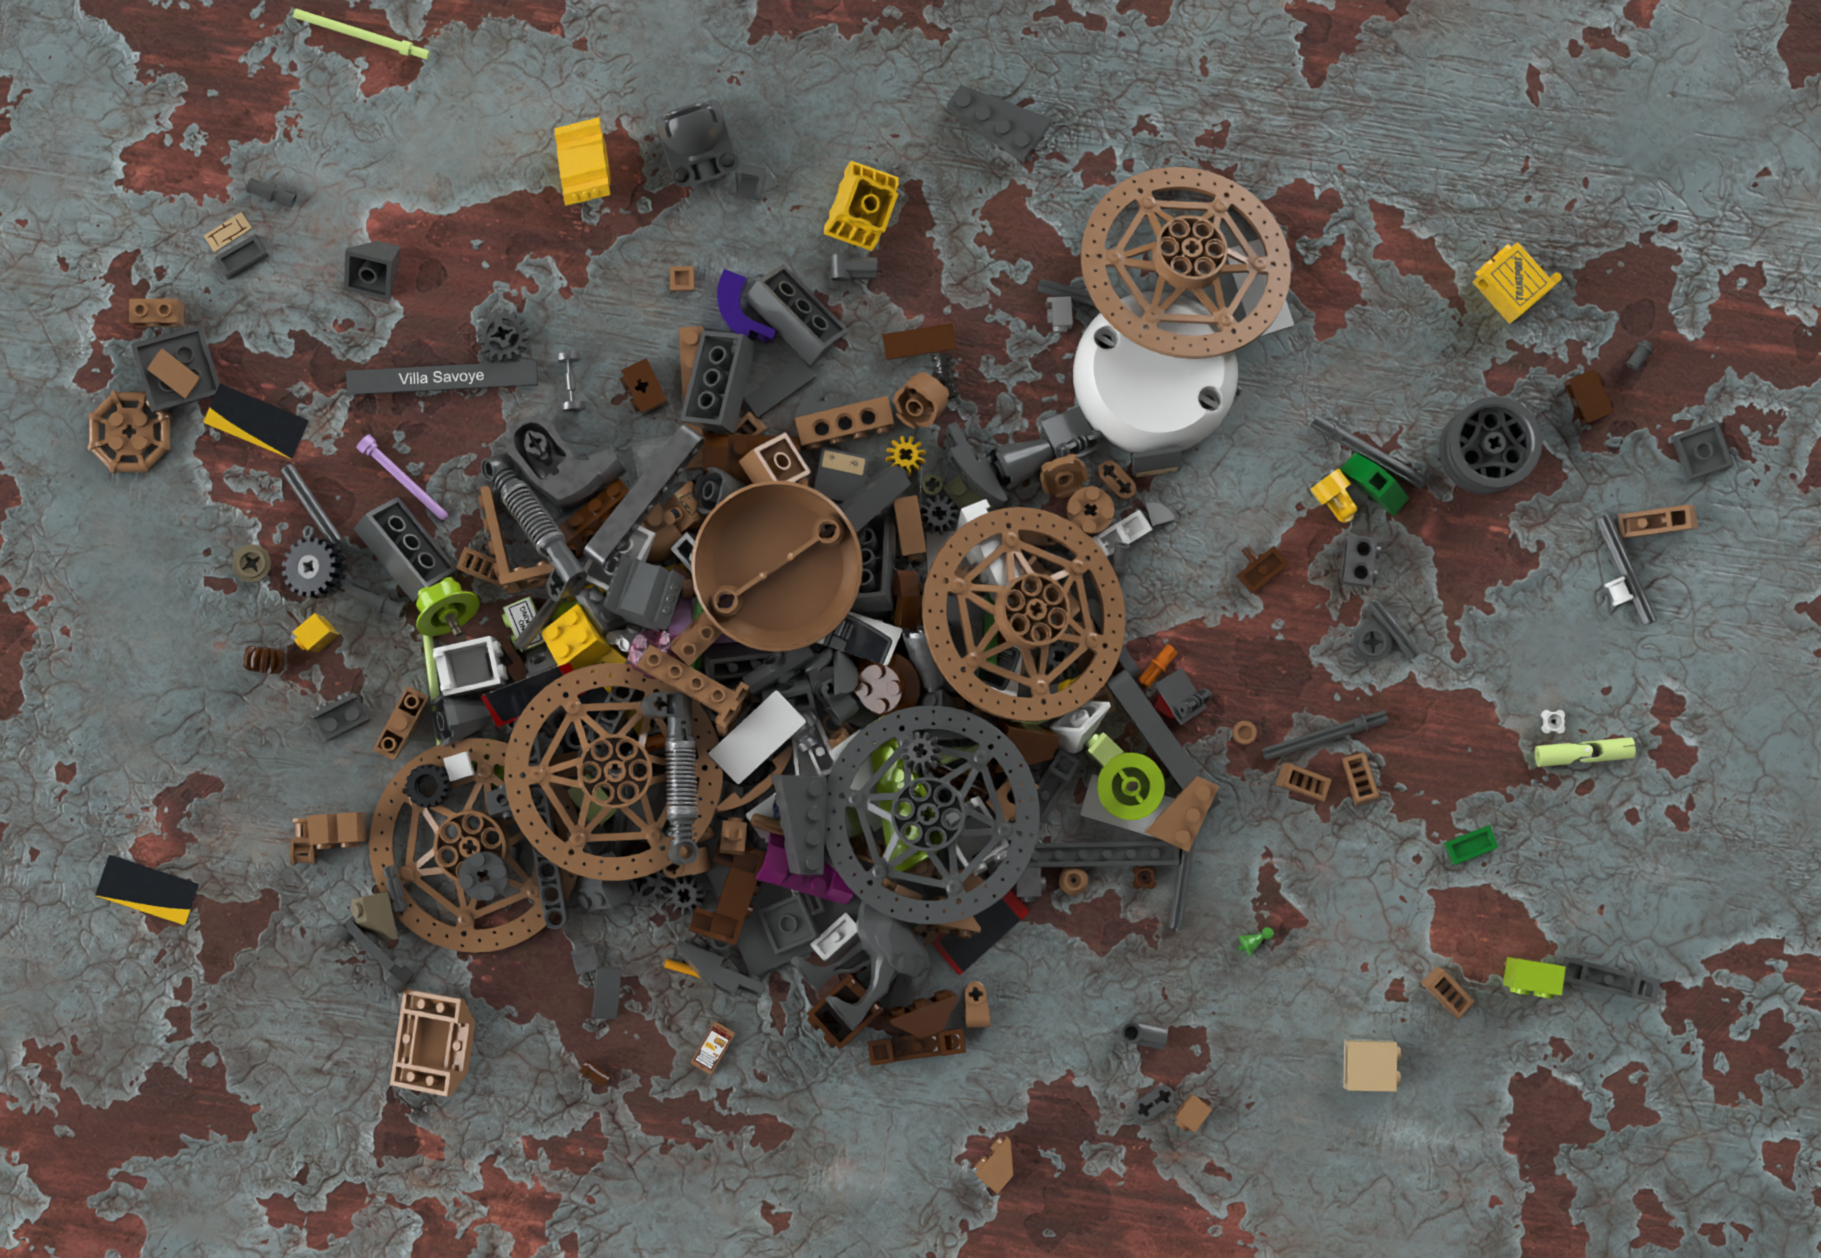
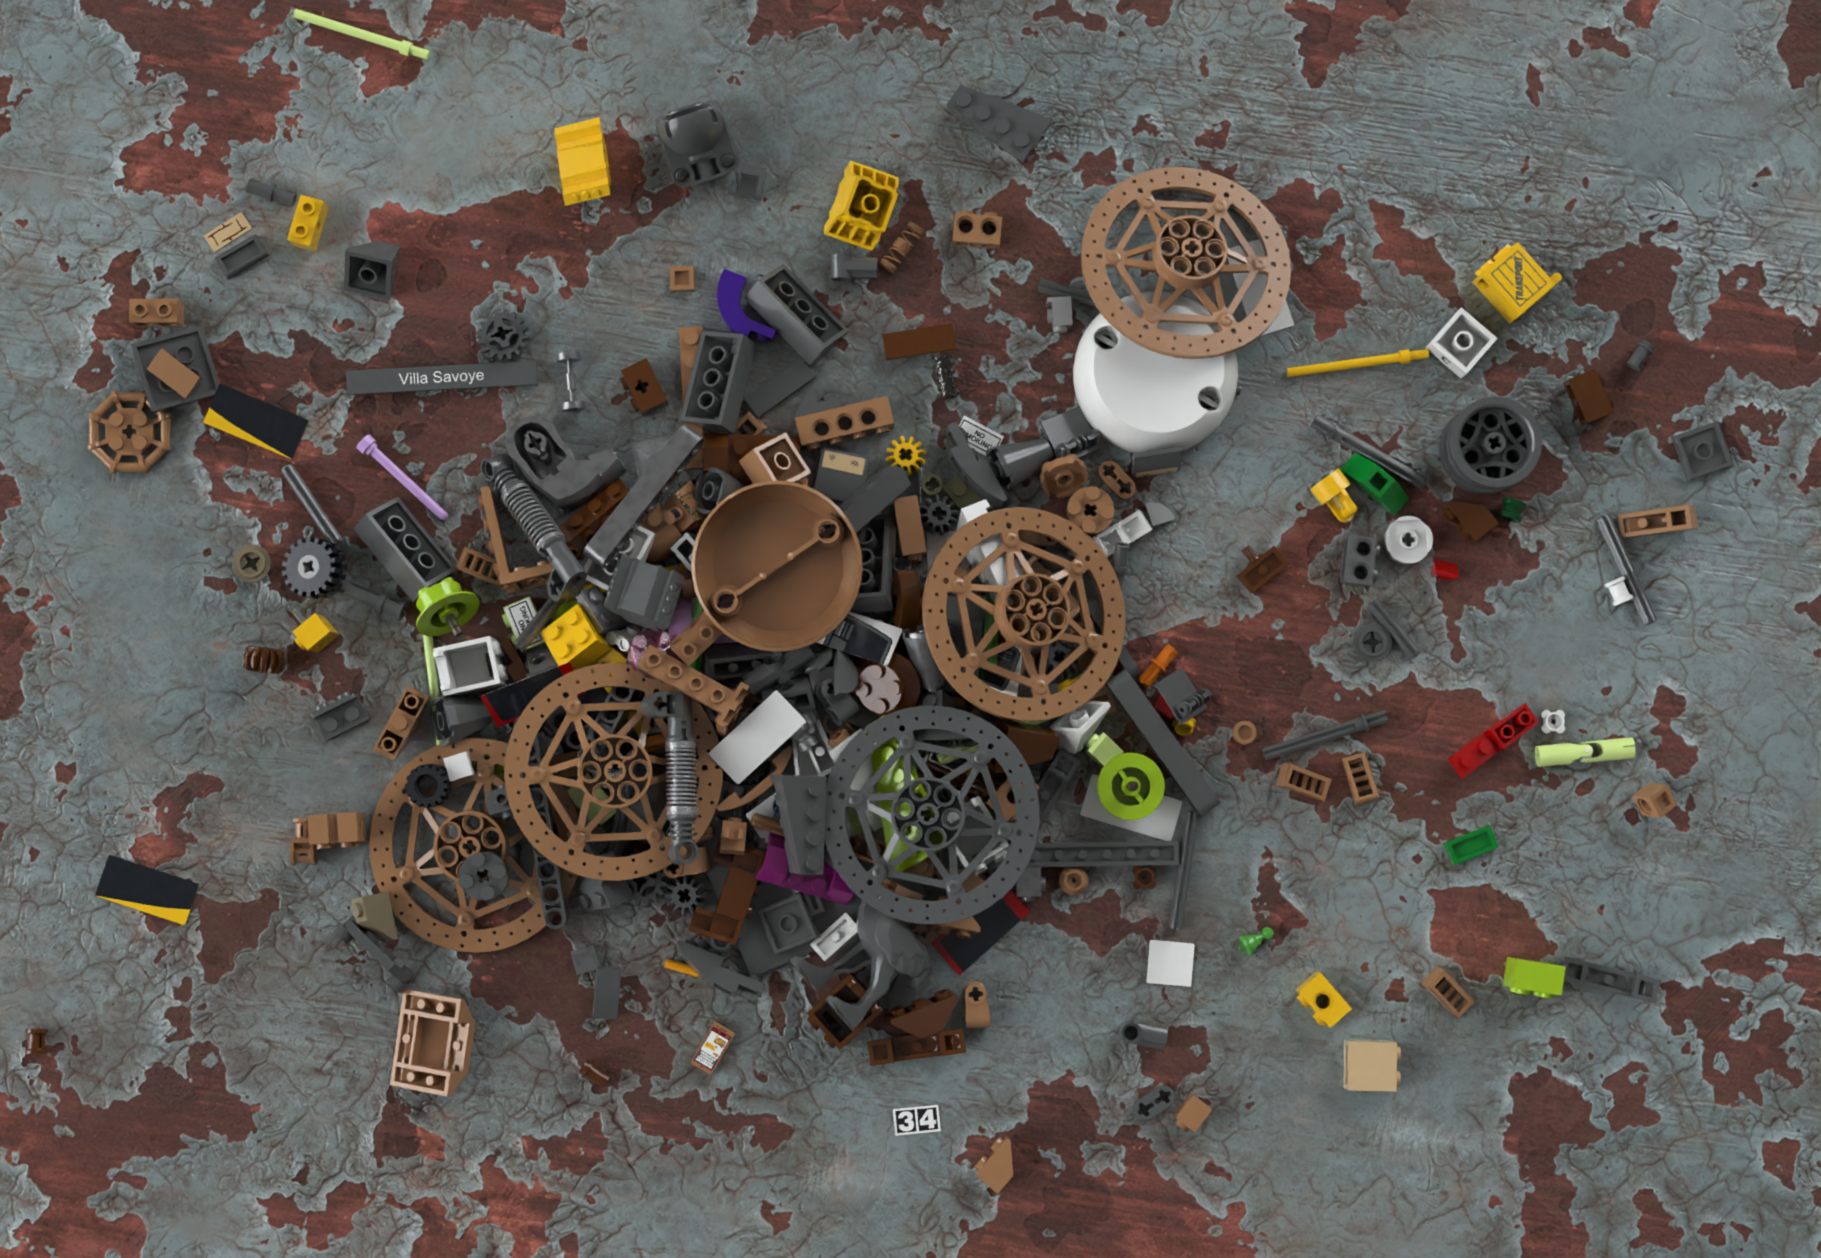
(36, 1041): none -> reddish brown bush
(308, 223): none -> yellow brick
(395, 888): dark grey axle -> none
(901, 246): none -> medium nougat piece
(916, 1120): none -> white sticker
(920, 400): medium nougat brick -> none
(930, 748): flat silver gear -> none
(976, 237): none -> medium nougat brick
(979, 436): none -> white sticker
(1170, 963): none -> white sticker
(1184, 816): medium nougat wing -> none
(1186, 728): none -> yellow plate
(1334, 1009): none -> yellow brick
(1402, 356): none -> yellow bar
(1416, 529): none -> white plate
(1444, 570): none -> red slope
(1461, 343): none -> white brick
(1471, 519): none -> reddish brown slope
(1493, 740): none -> red slope
(1512, 510): none -> dark green wheel
(1654, 800): none -> medium nougat brick

